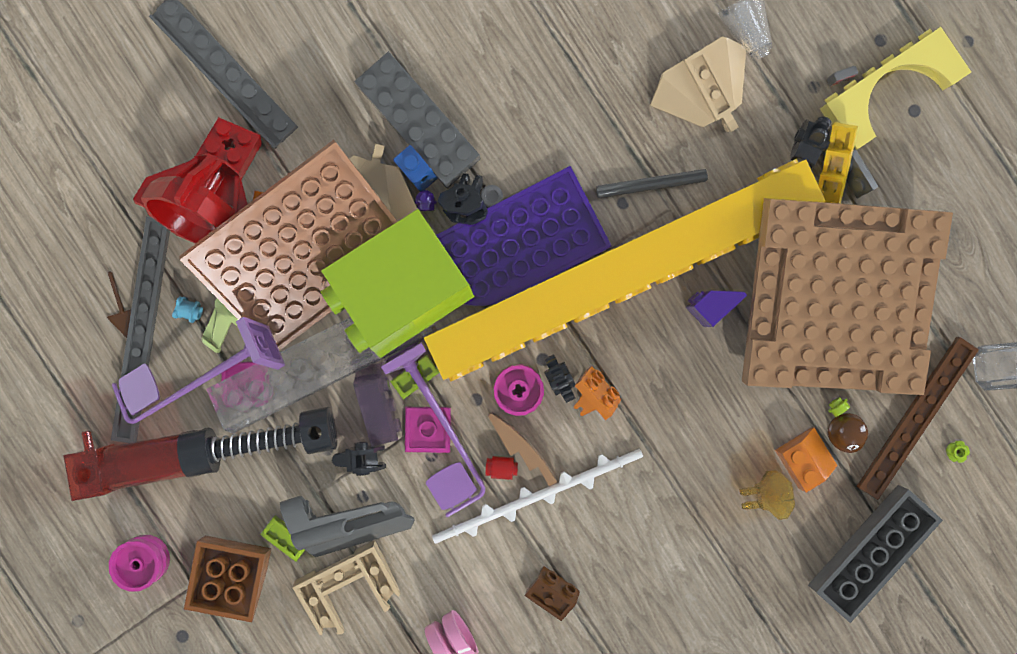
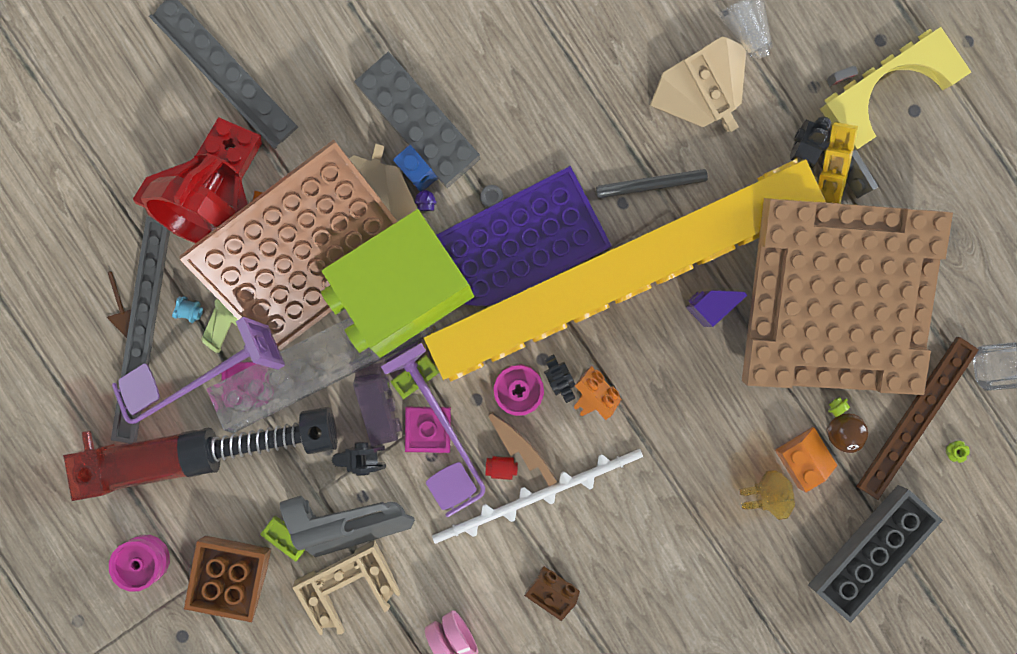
(464, 200): black hinge -> none

